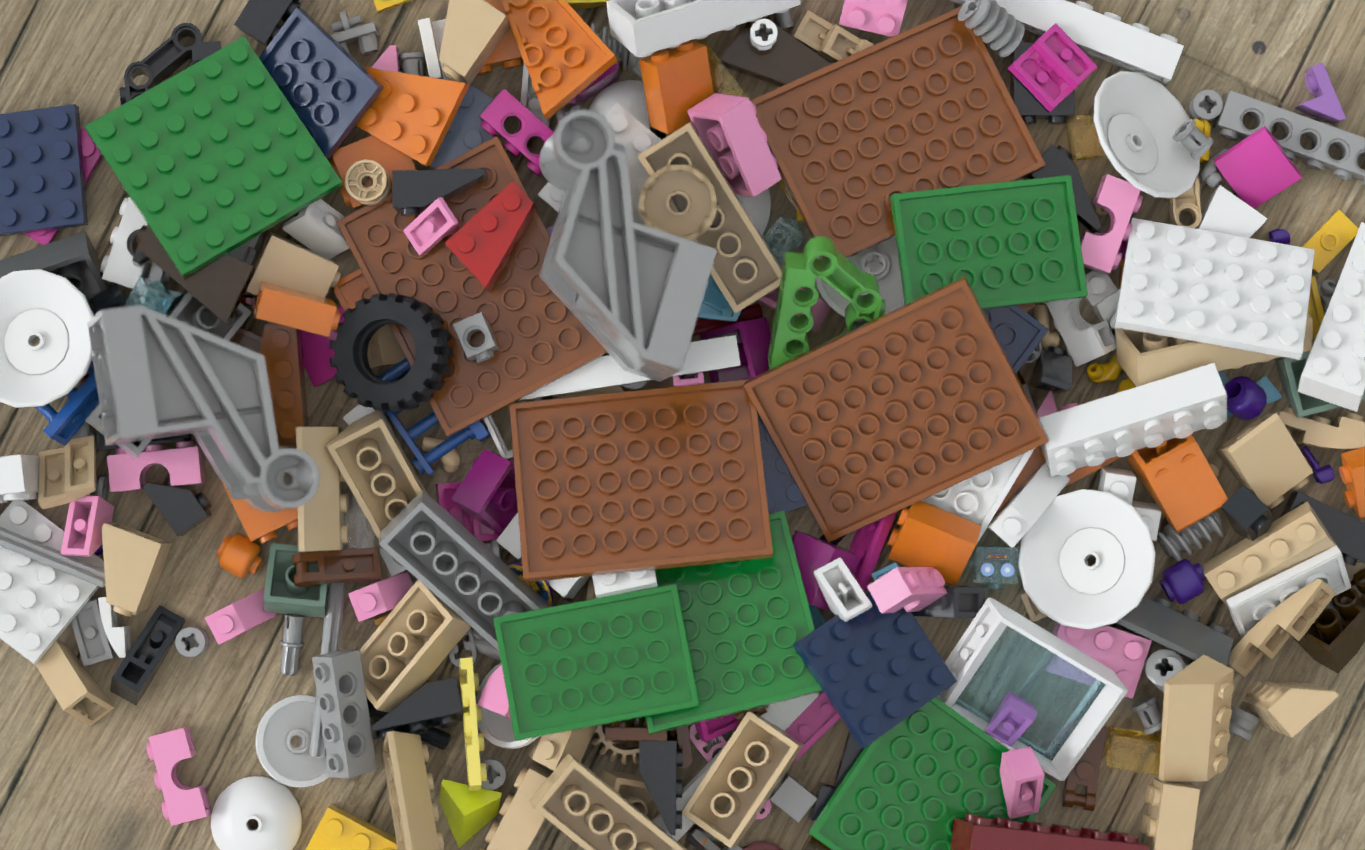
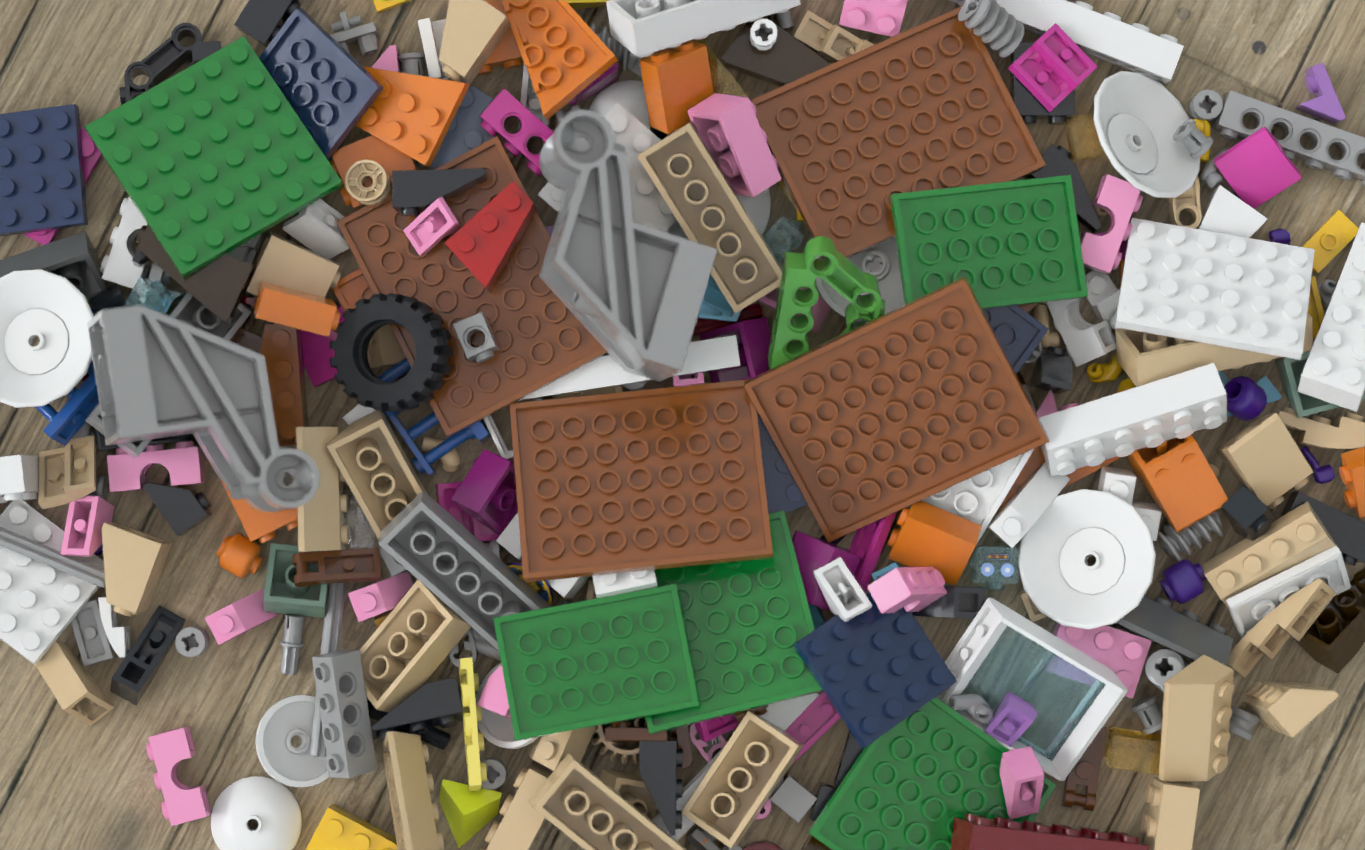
(683, 180): tan plate -> none
(974, 705): none -> light grey arm

